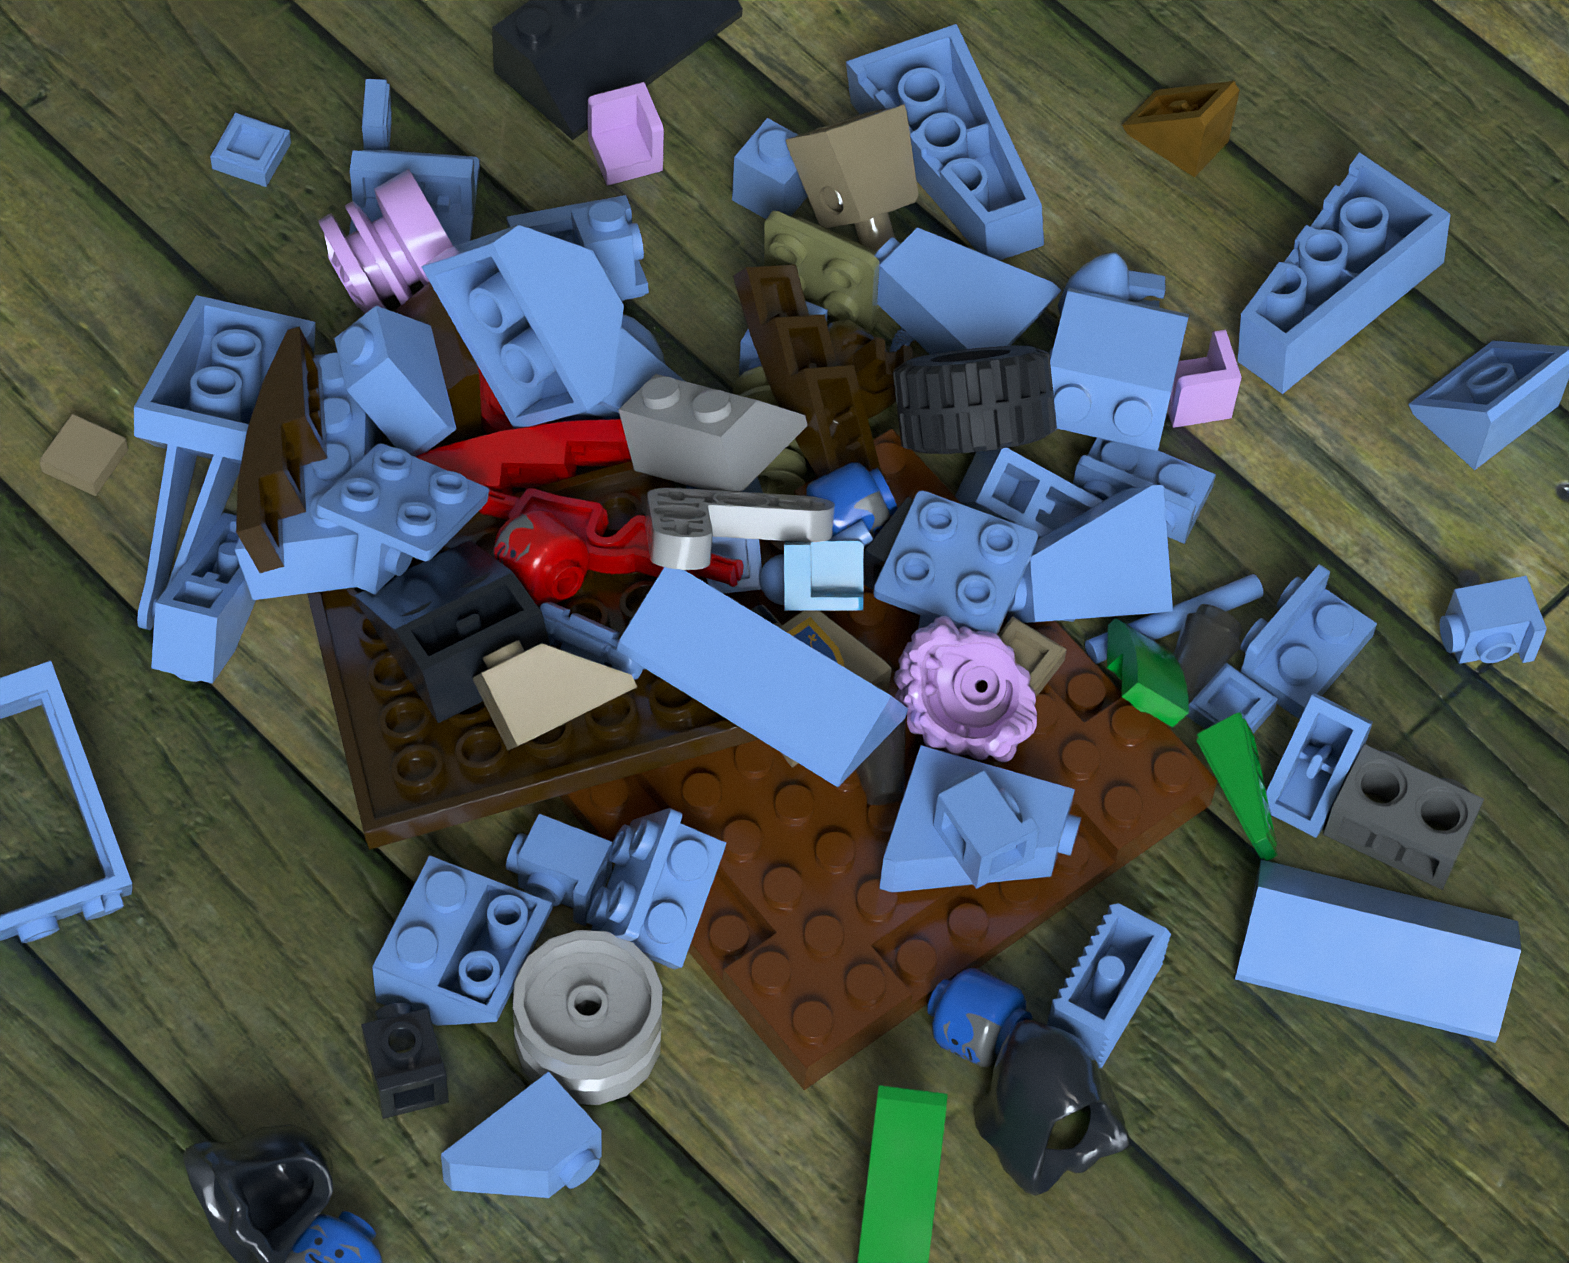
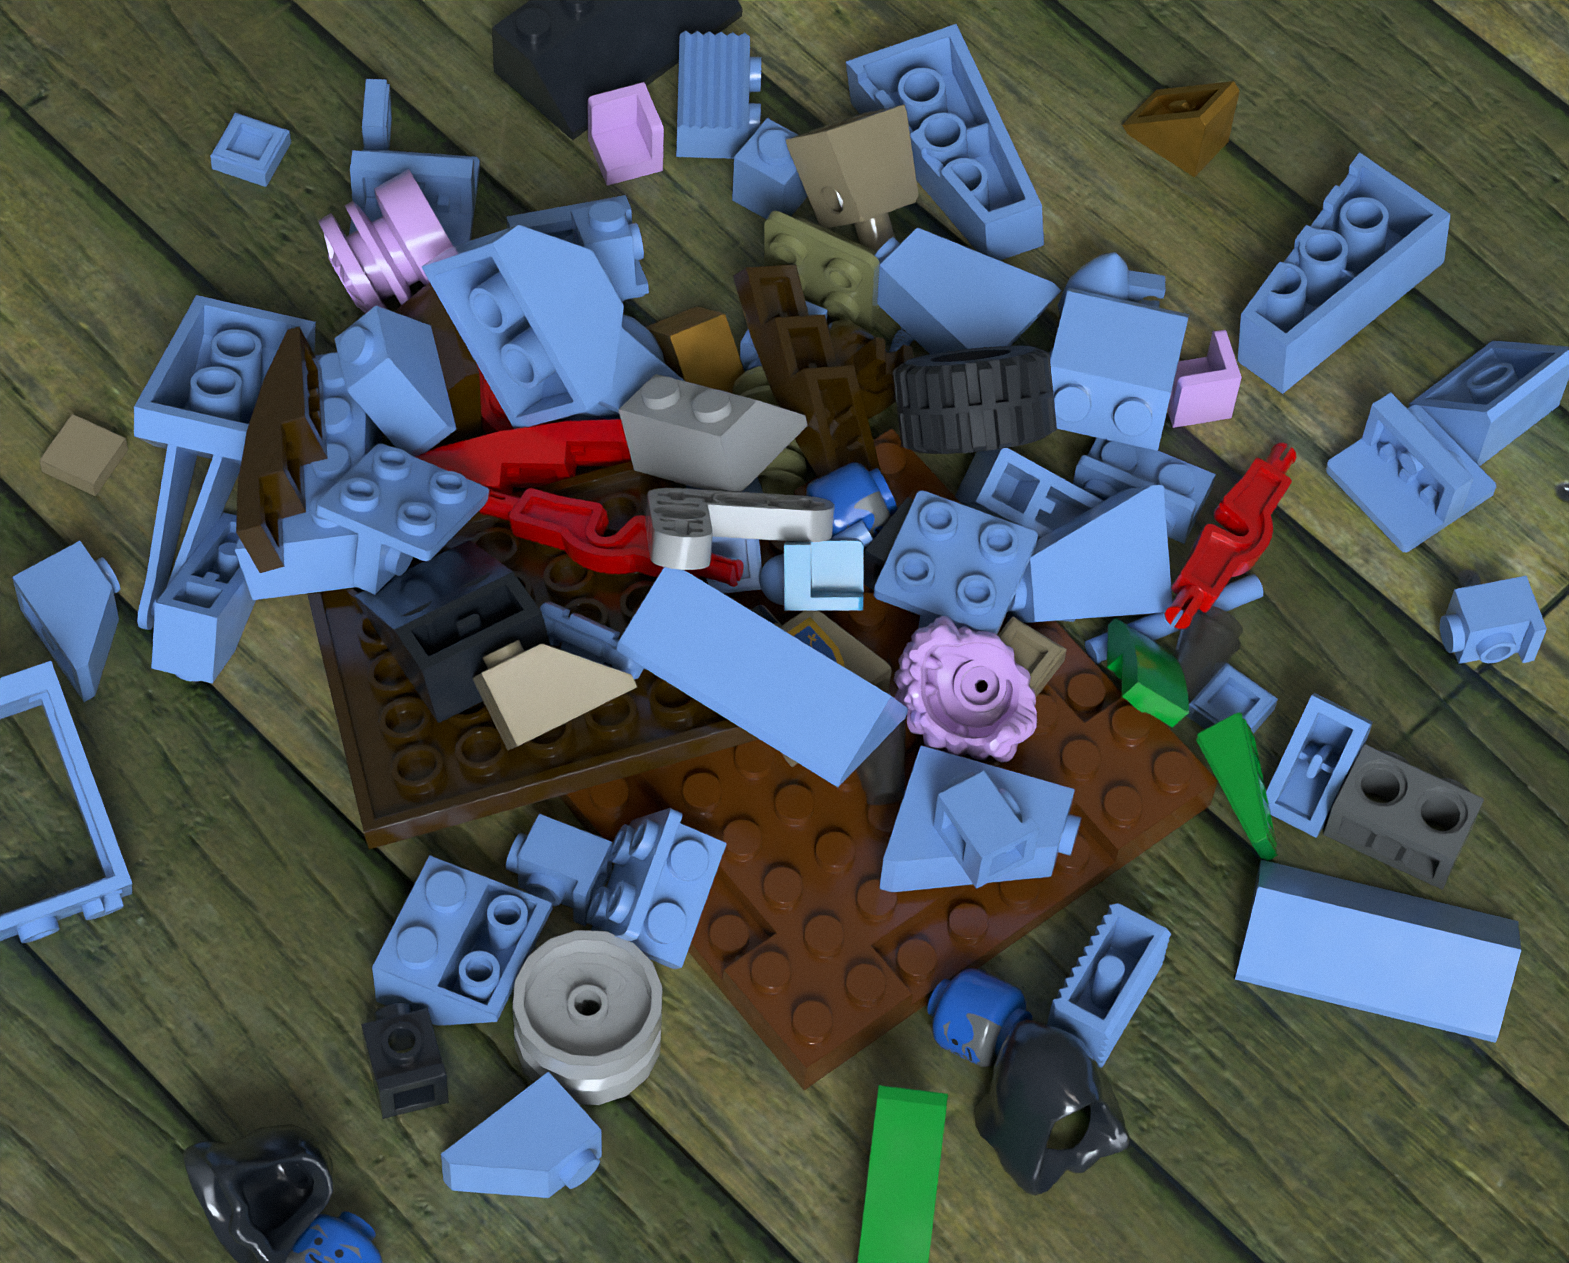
(72, 612): none -> medium blue slope
(543, 555): red head -> none
(700, 348): none -> pearl gold slope
(714, 94): none -> medium blue brick
(1226, 554): none -> red piece
(1304, 642): medium blue bracket -> none
(1409, 474): none -> medium blue bracket

